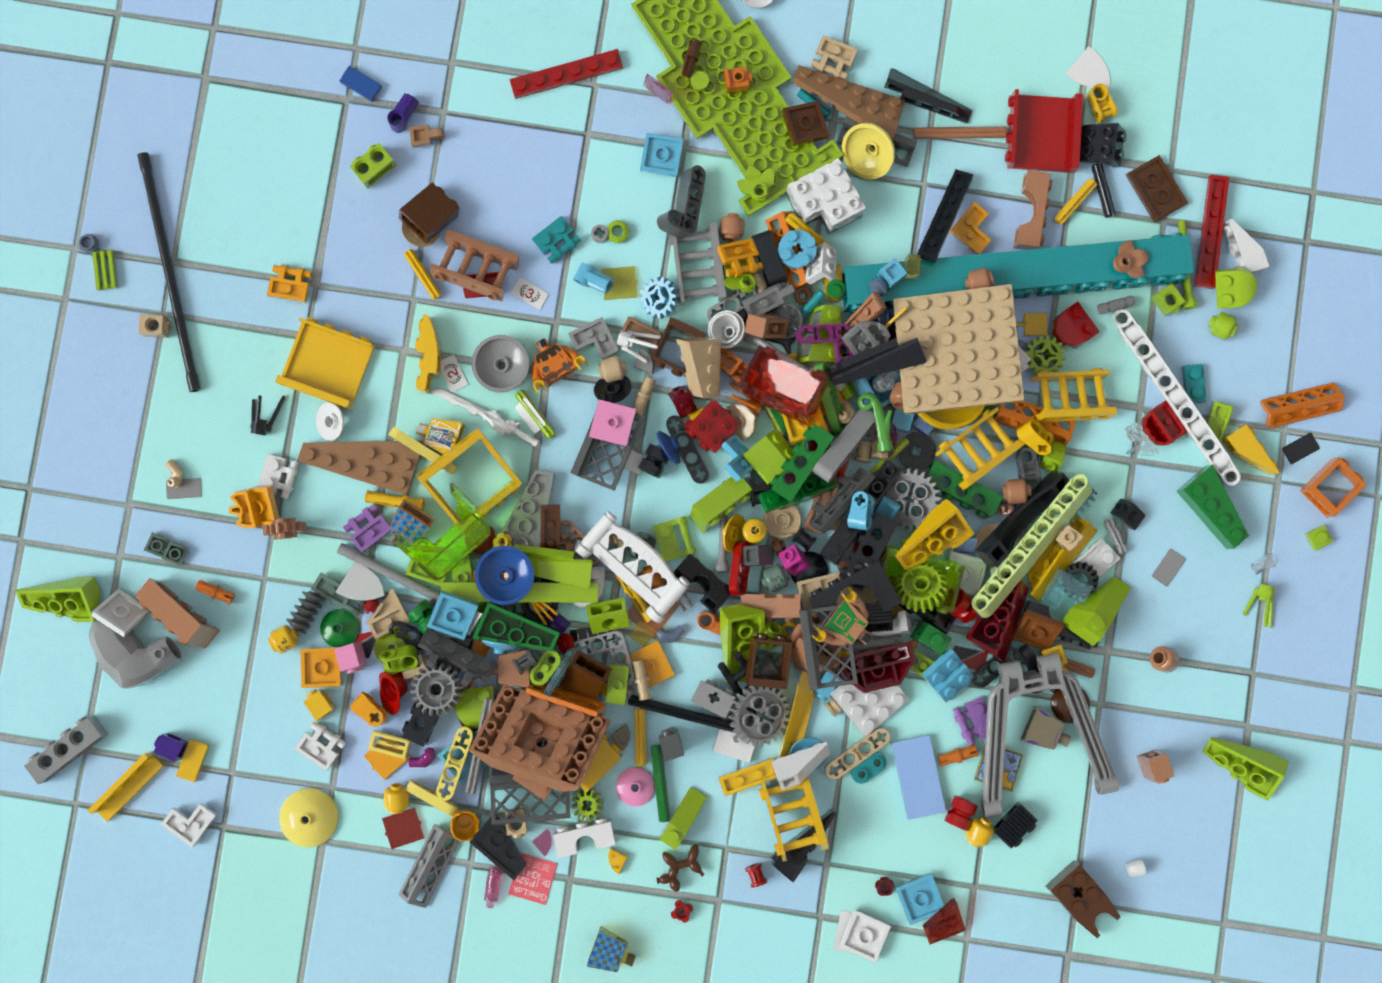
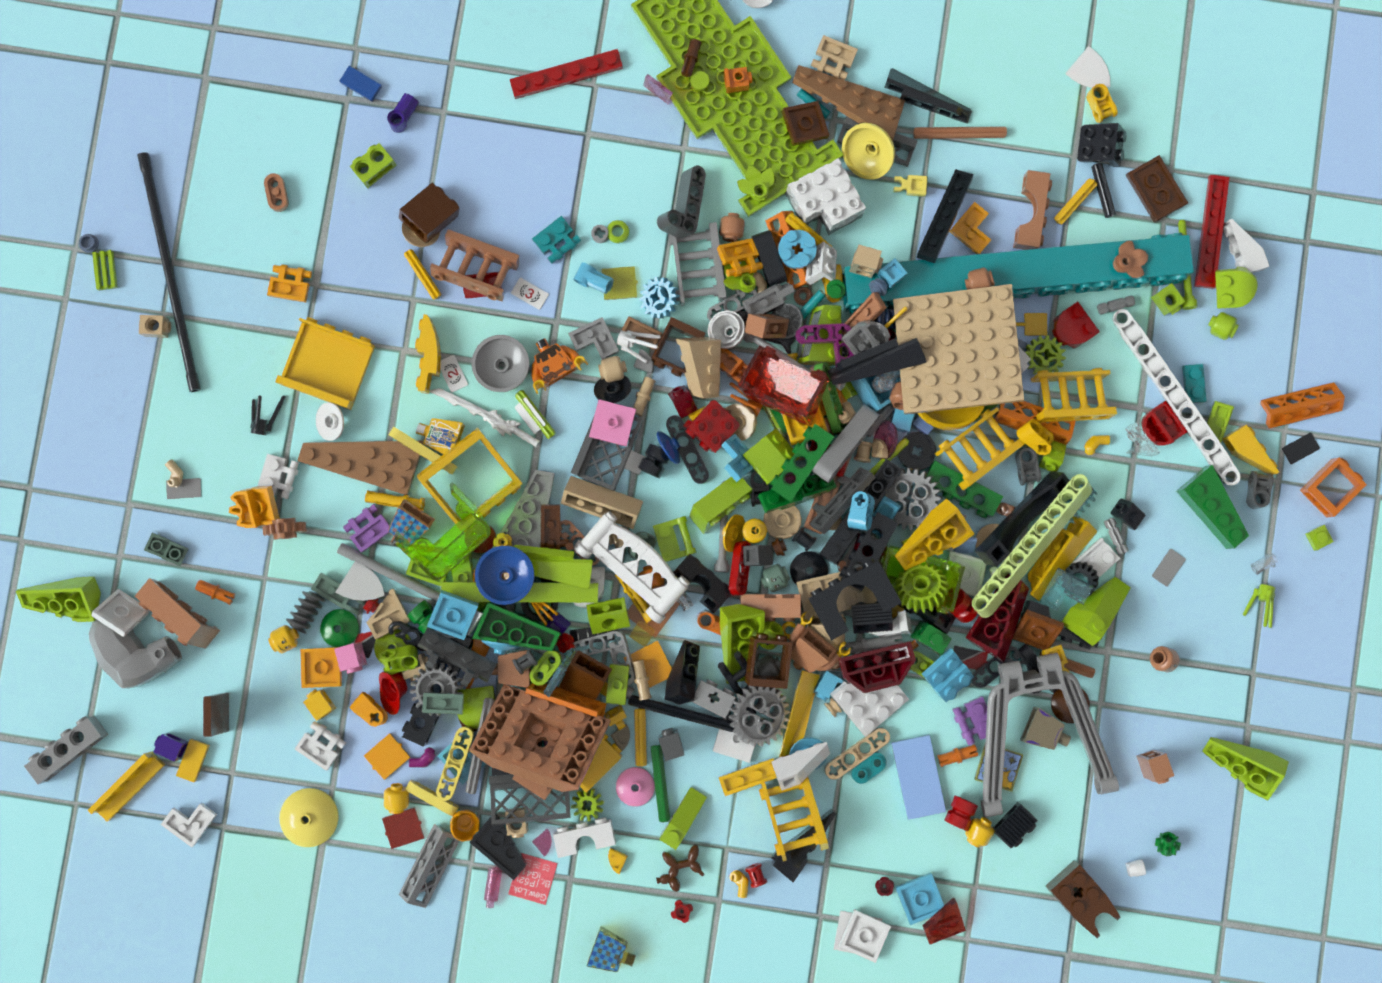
(215, 714): none -> tile
(276, 193): none -> nougat plate
(389, 736): light yellow tile -> none
(423, 135): medium nougat plate -> none
(443, 703): none -> sand green plate
(599, 500): none -> tan brick
(616, 716): none -> yellow tile
(661, 155): medium azure plate -> none
(669, 636): sand blue arm -> none
(683, 675): none -> black slope
(742, 882): none -> yellow arm
(794, 560): dark pink brick -> none
(812, 655): dark grey fence -> none
(846, 623): torso -> none
(866, 261): none -> tan brick
(882, 424): bright green plant -> none
(912, 266): clear yellow piece -> none
(914, 185): none -> light yellow plate
(1016, 491): nougat head -> none
(1044, 133): red panel -> none
(1068, 538): tan bracket -> none
(1094, 441): none -> yellow arm
(1167, 844): none -> green gear
(1259, 485): none -> dark grey piece

